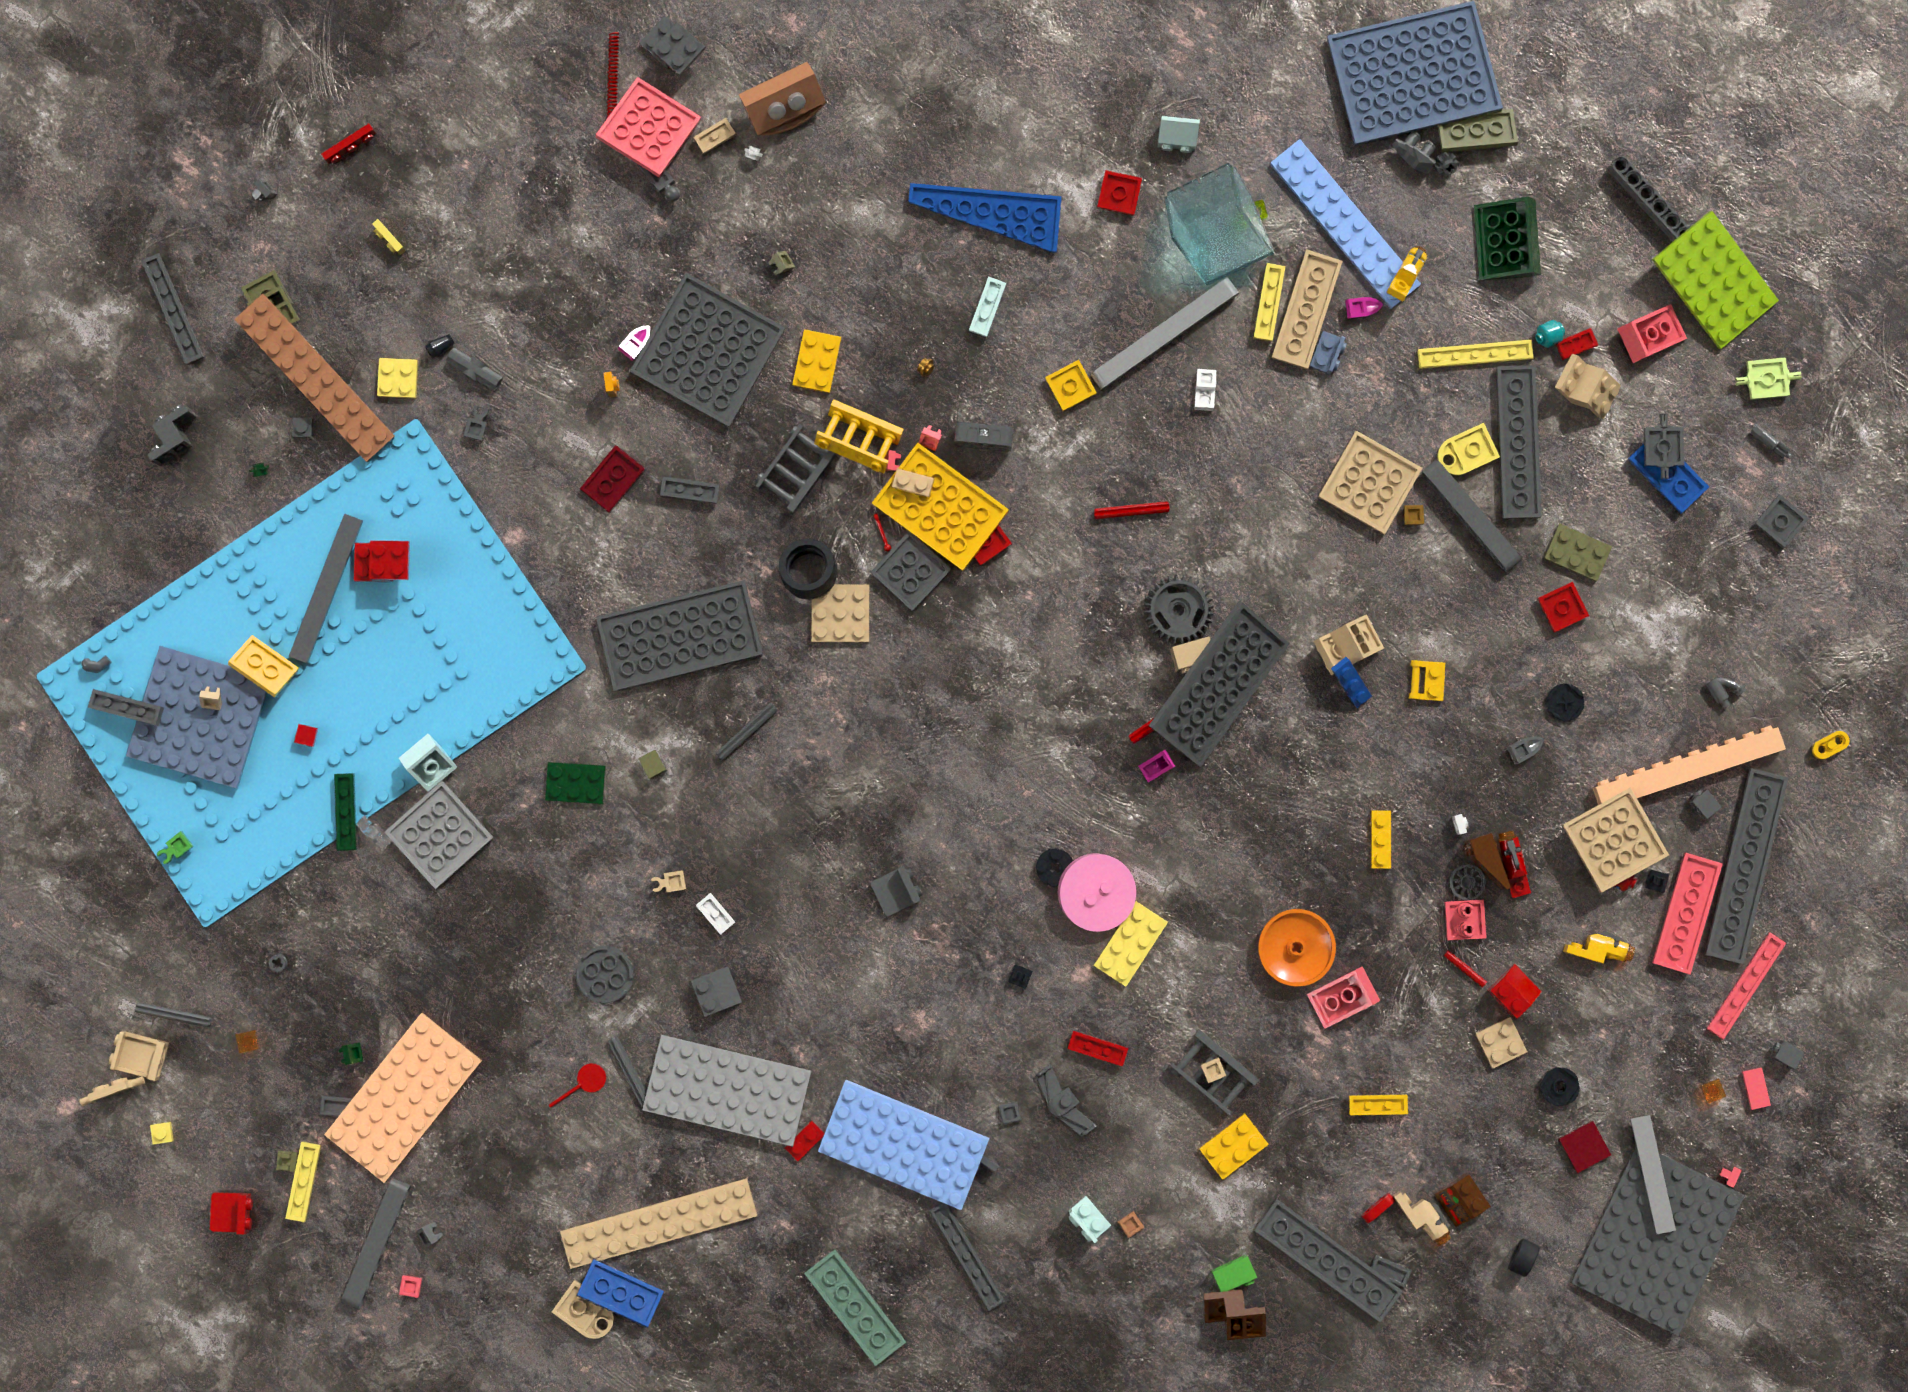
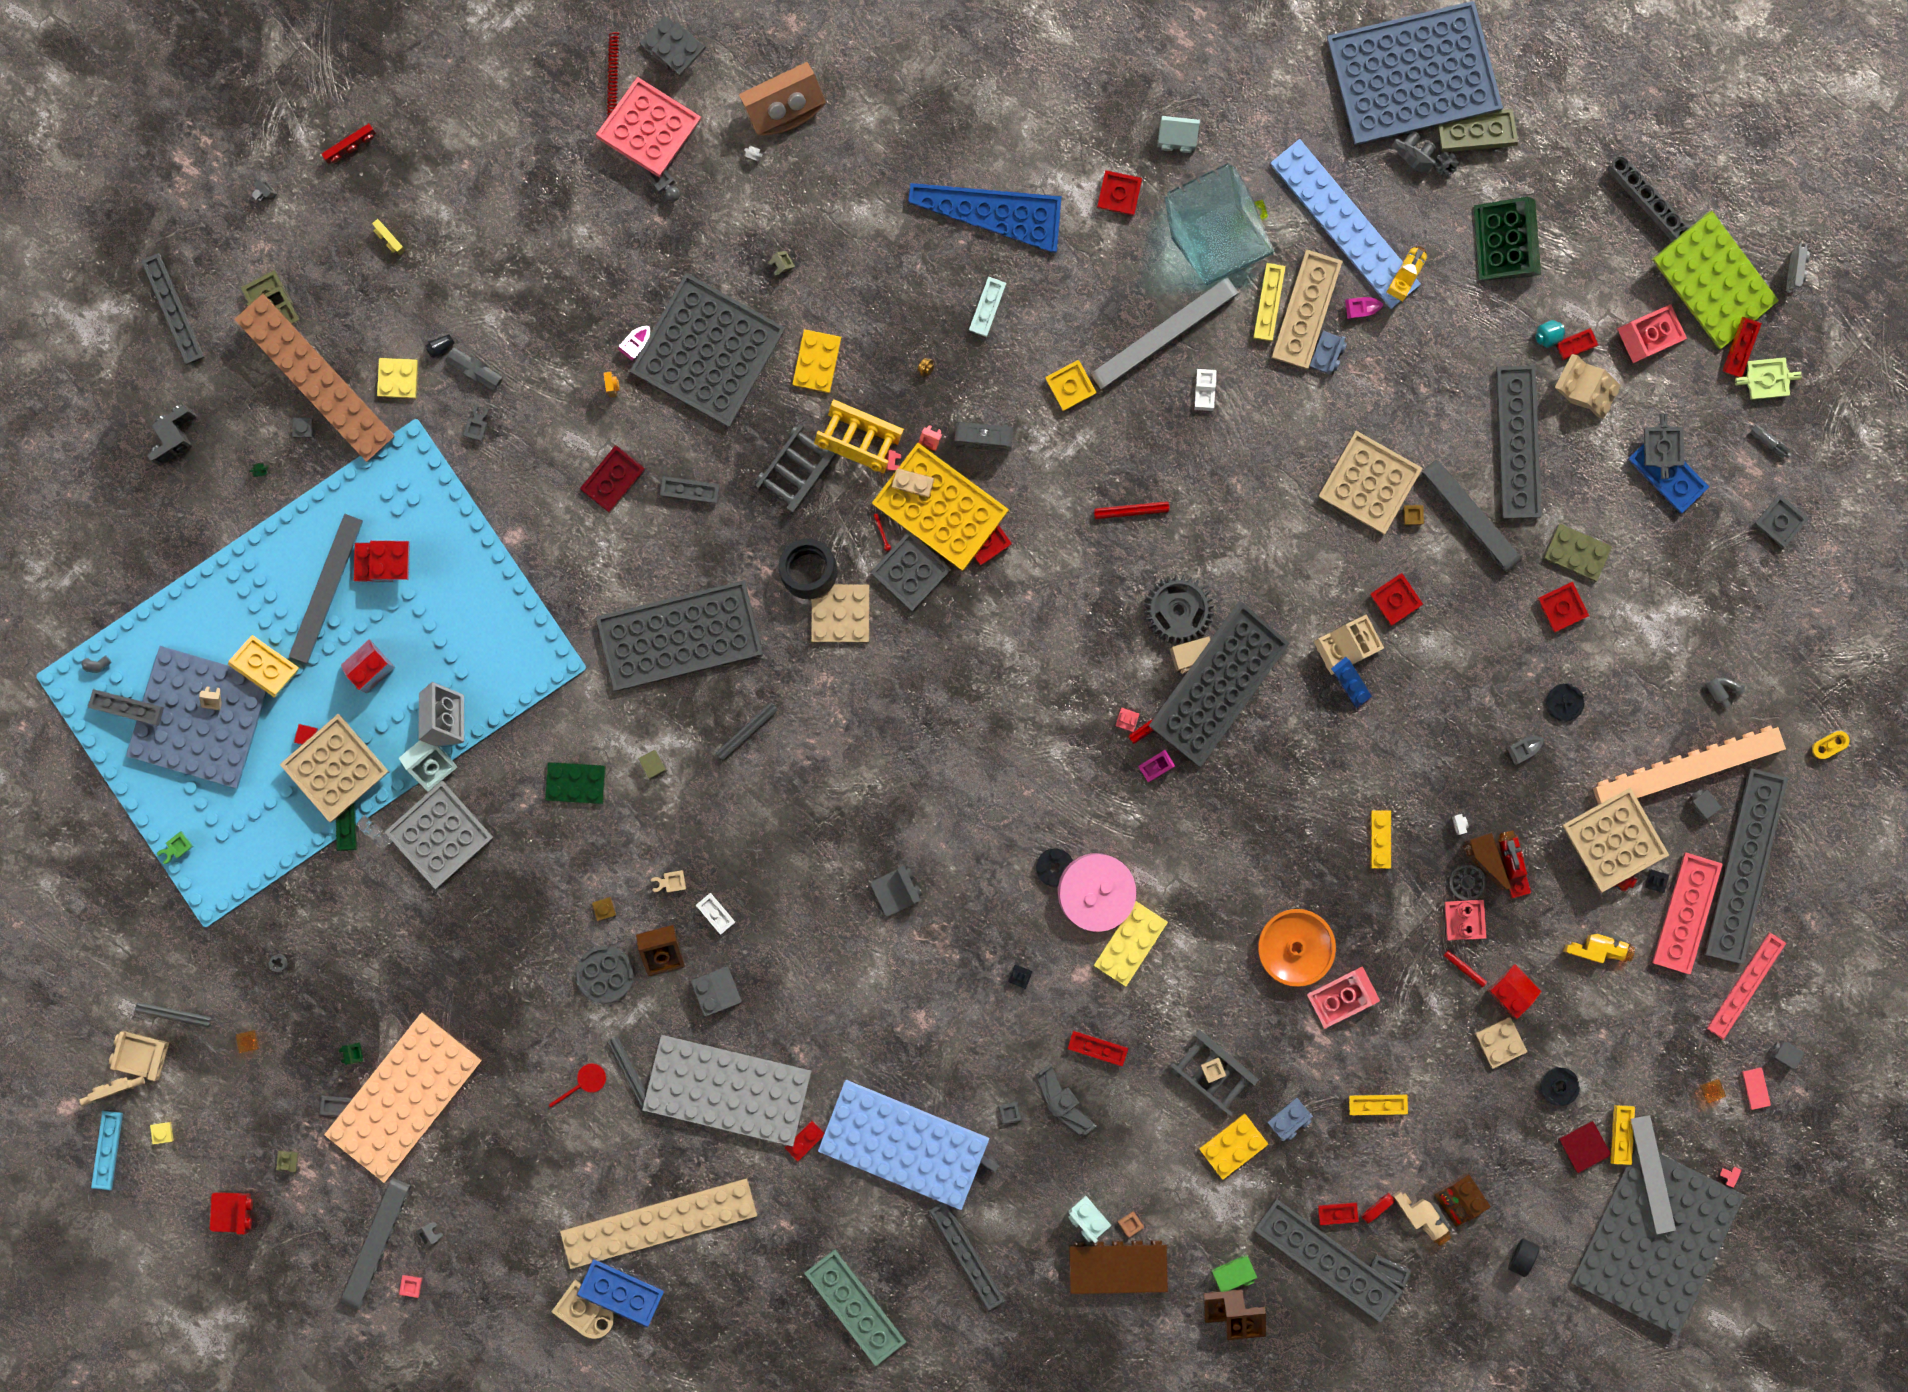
(107, 1150): none -> medium azure tile
(303, 1181): light yellow plate -> none
(334, 768): none -> tan plate
(367, 667): none -> red slope
(441, 715): none -> light grey slope
(604, 908): none -> pearl gold plate
(660, 950): none -> reddish brown slope
(714, 136): tan plate -> none
(1118, 1267): none -> reddish brown brick
(1127, 719): none -> coral tile
(1290, 1119): none -> sand blue bracket
(1338, 1213): none -> red plate
(1396, 599): none -> red plate
(1433, 680): yellow plate -> none
(1468, 450): light yellow plate -> none
(1475, 354): light yellow tile -> none
(1622, 1135): none -> yellow plate
(1742, 347): none -> red plate
(1797, 271): none -> light grey plate

